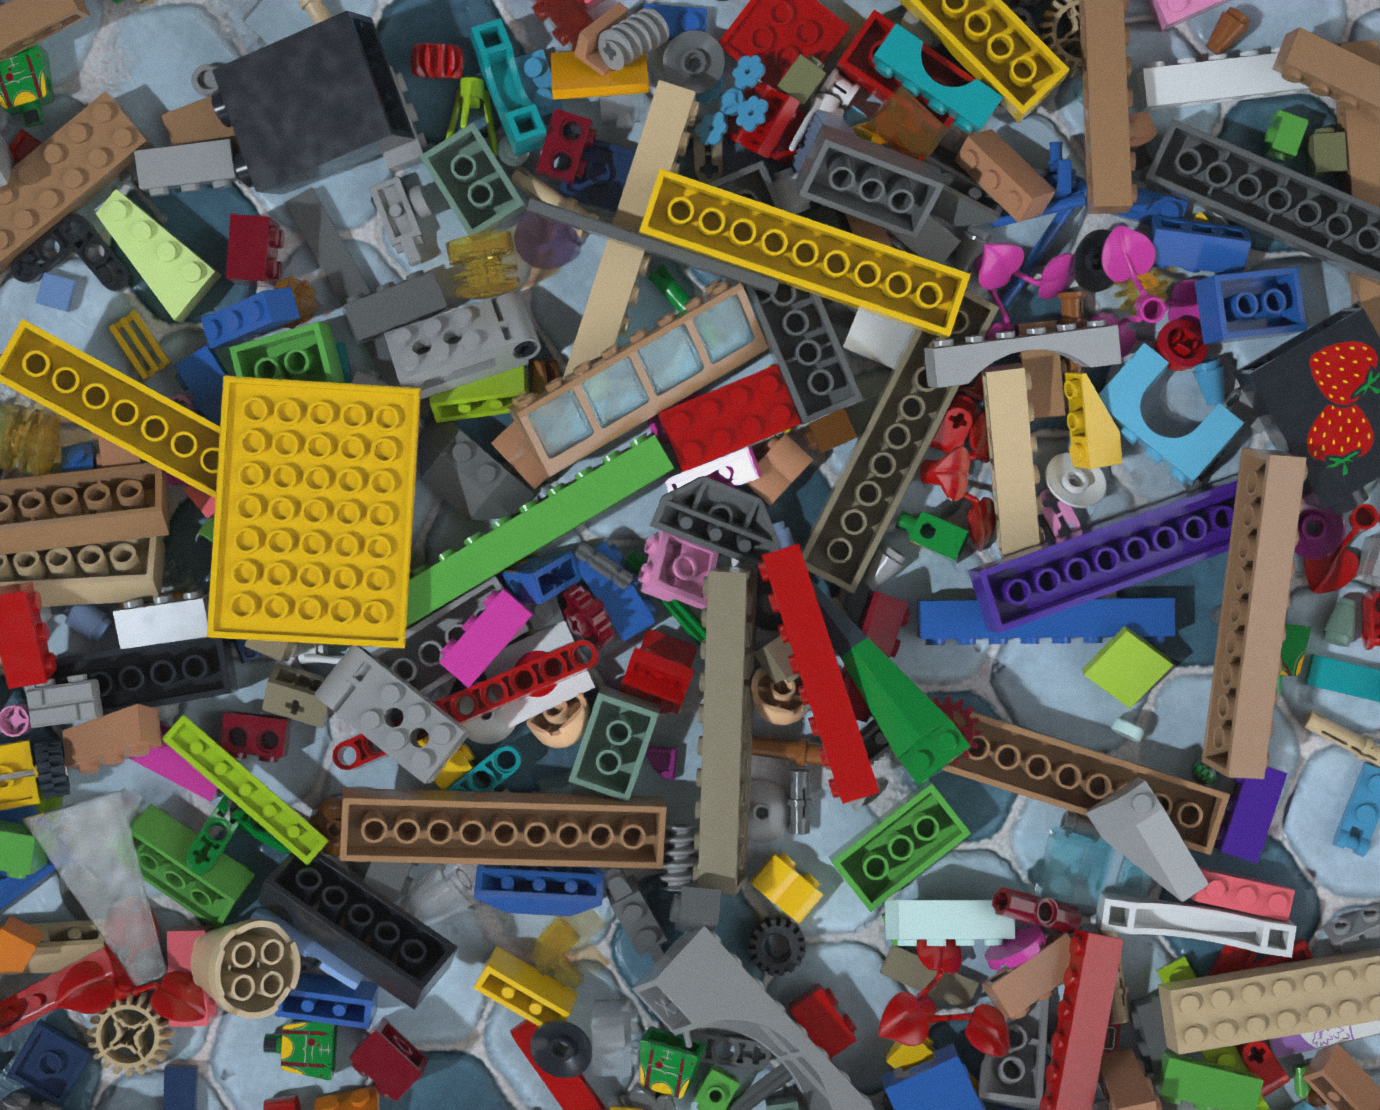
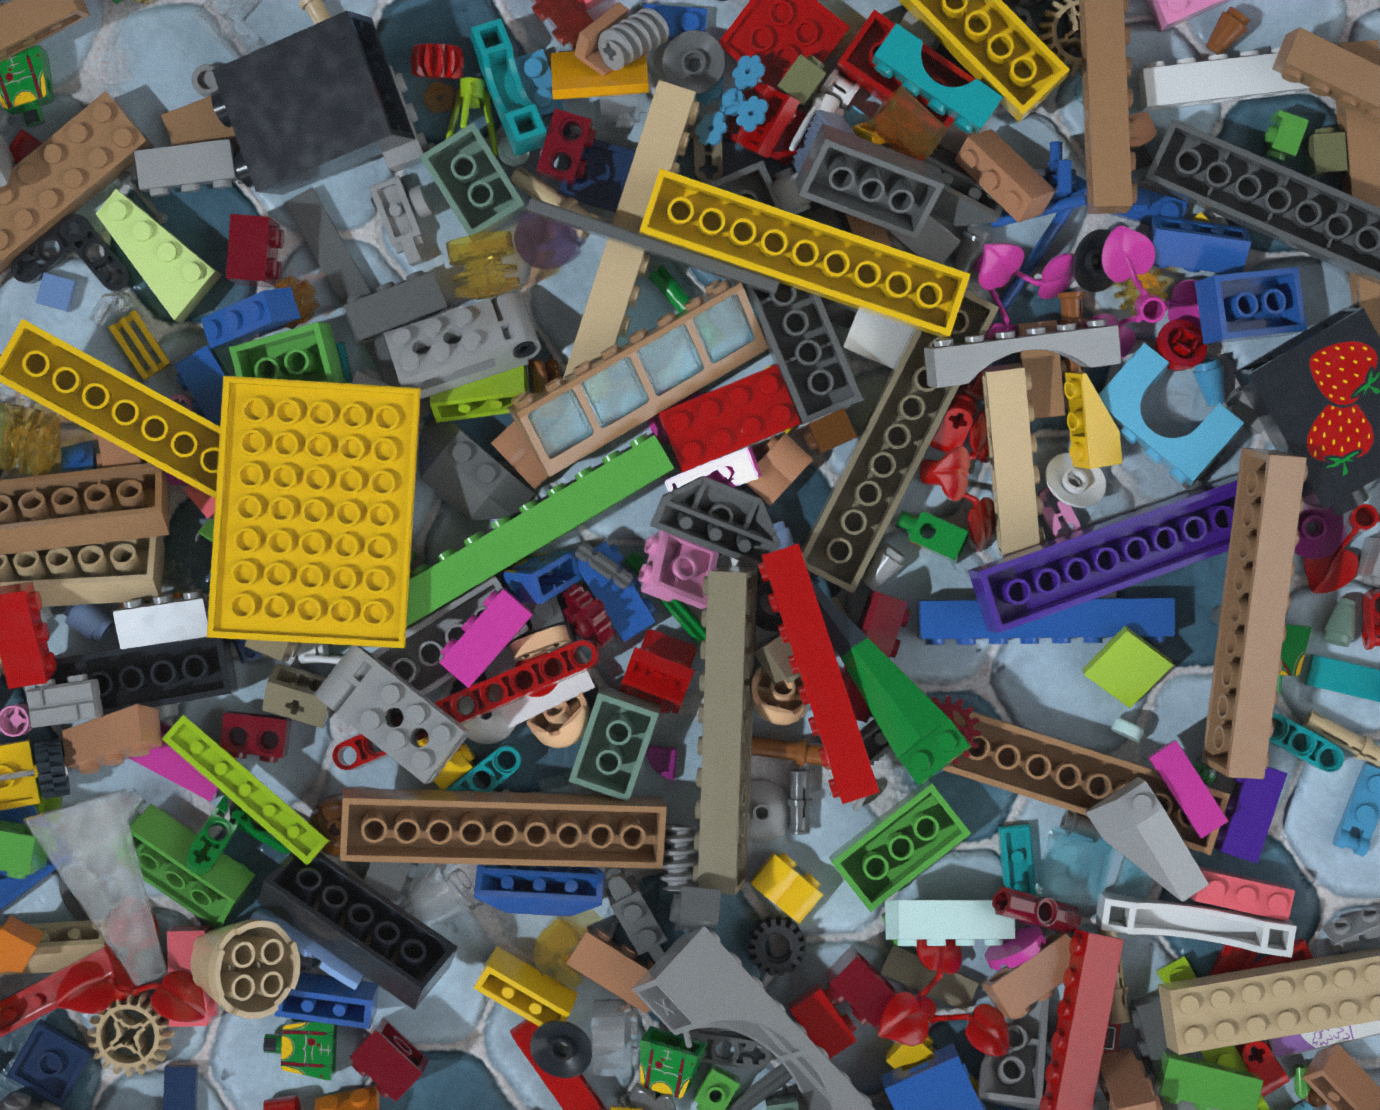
(108, 304): none -> clear arm
(433, 91): none -> clear orange plate
(540, 643): none -> light nougat beam
(610, 965): none -> nougat brick
(861, 986): none -> dark red brick
(1017, 857): none -> teal tile
(1187, 789): none -> dark pink tile
(1312, 746): none -> teal beam

